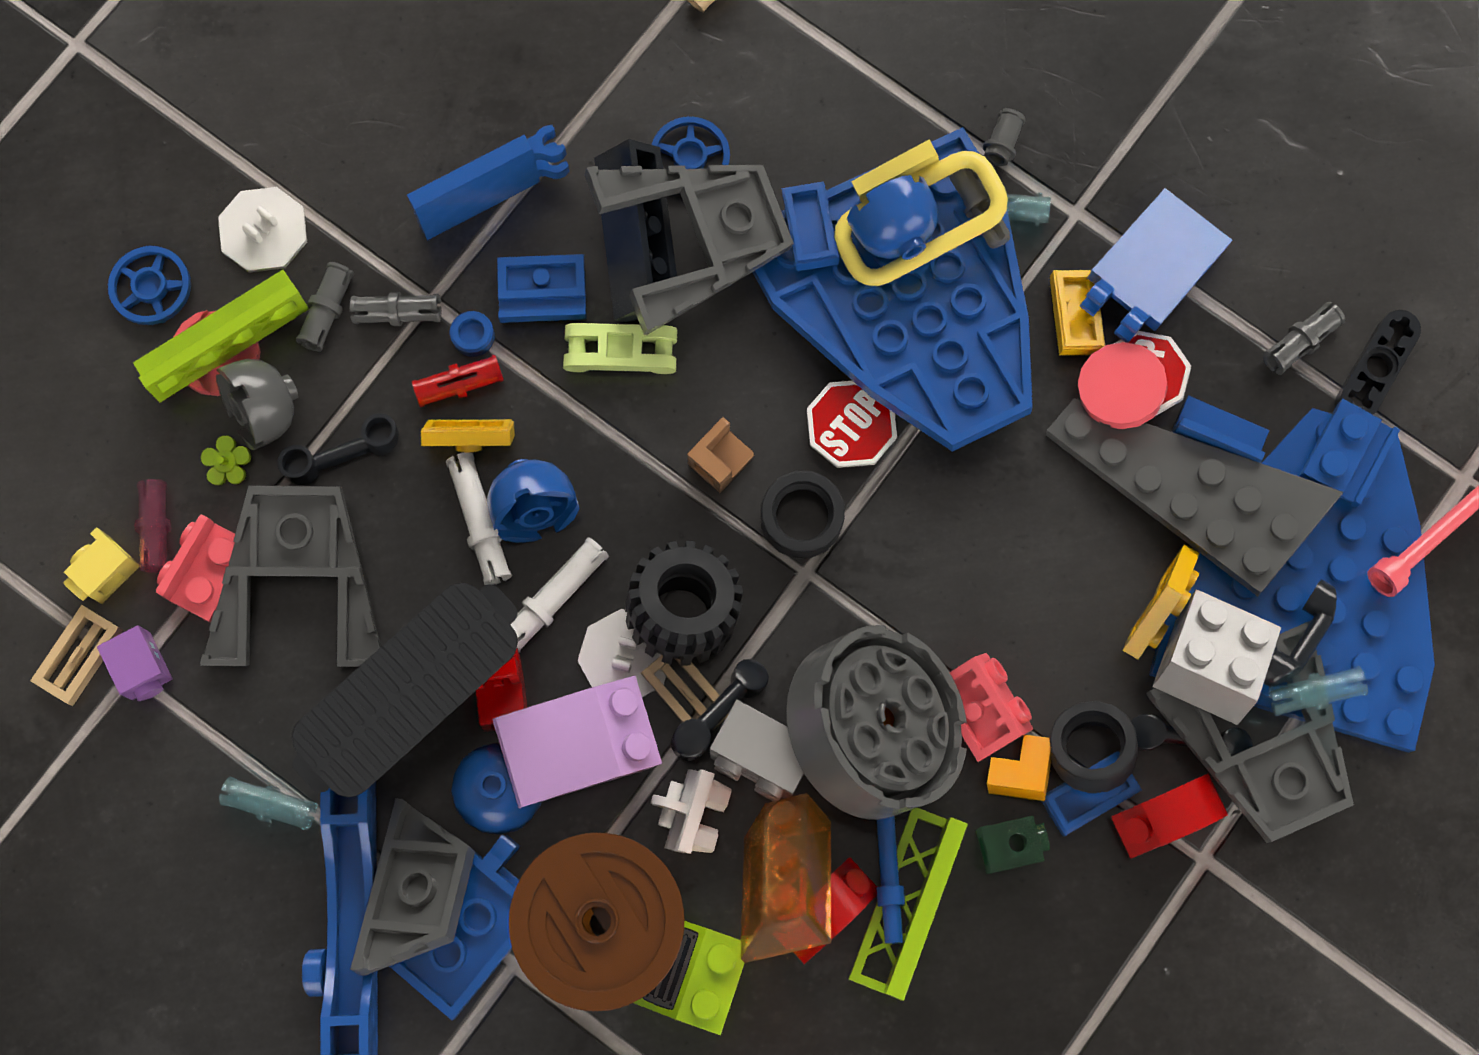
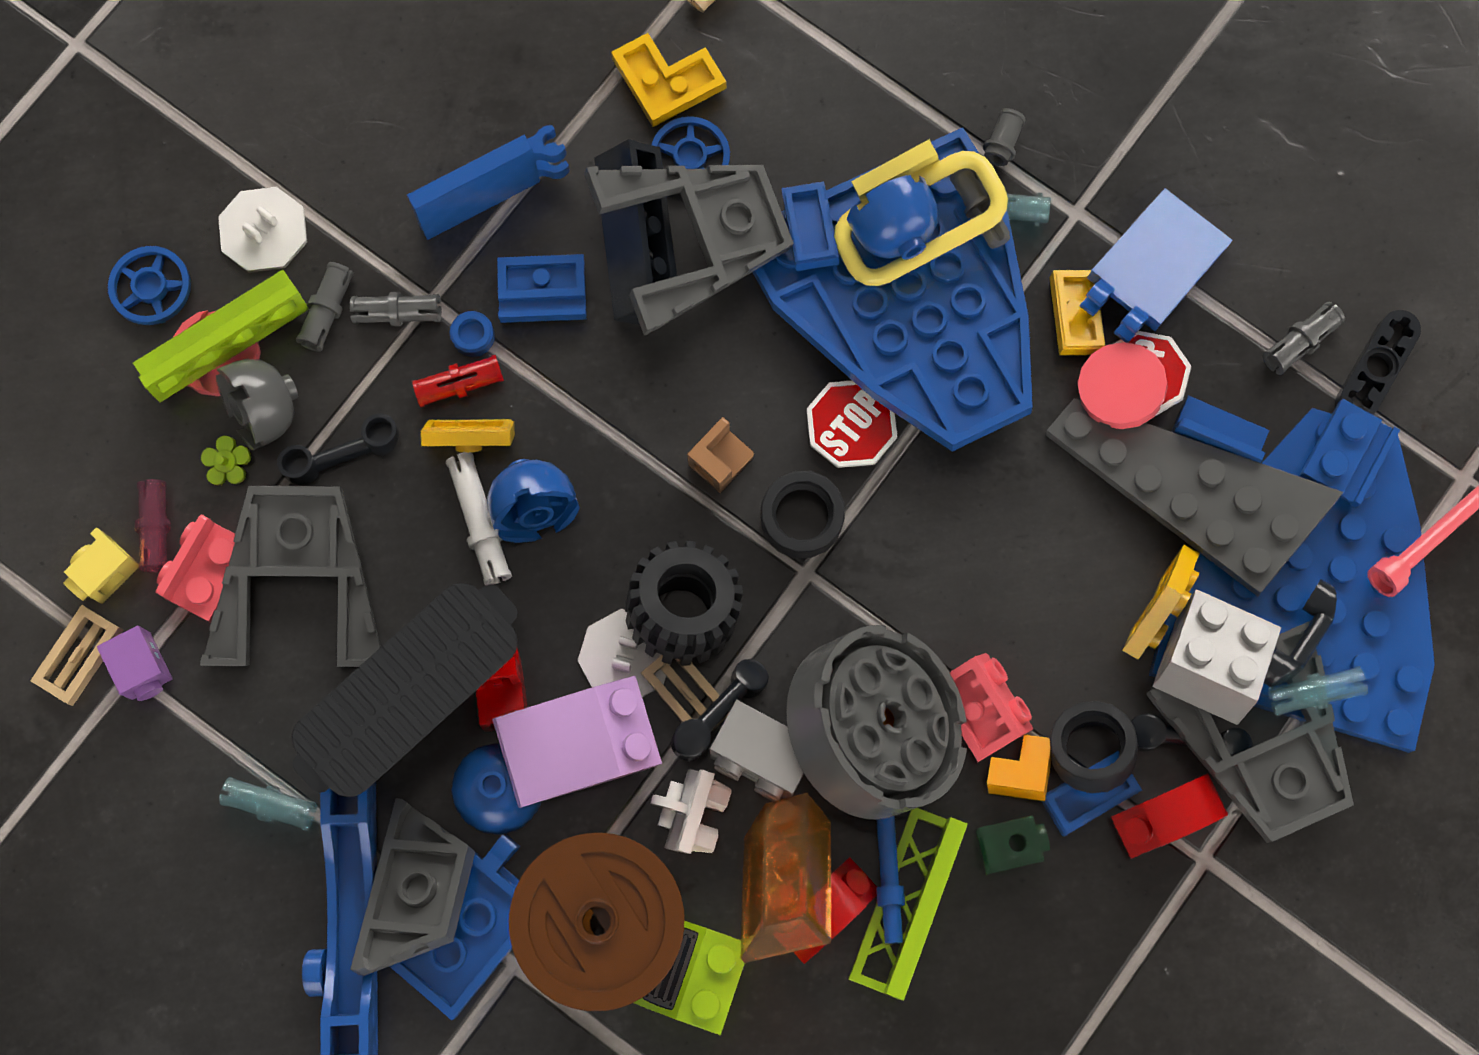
(541, 608): white pin -> none
(619, 348): yellowish green plate -> none
(662, 88): none -> yellow plate

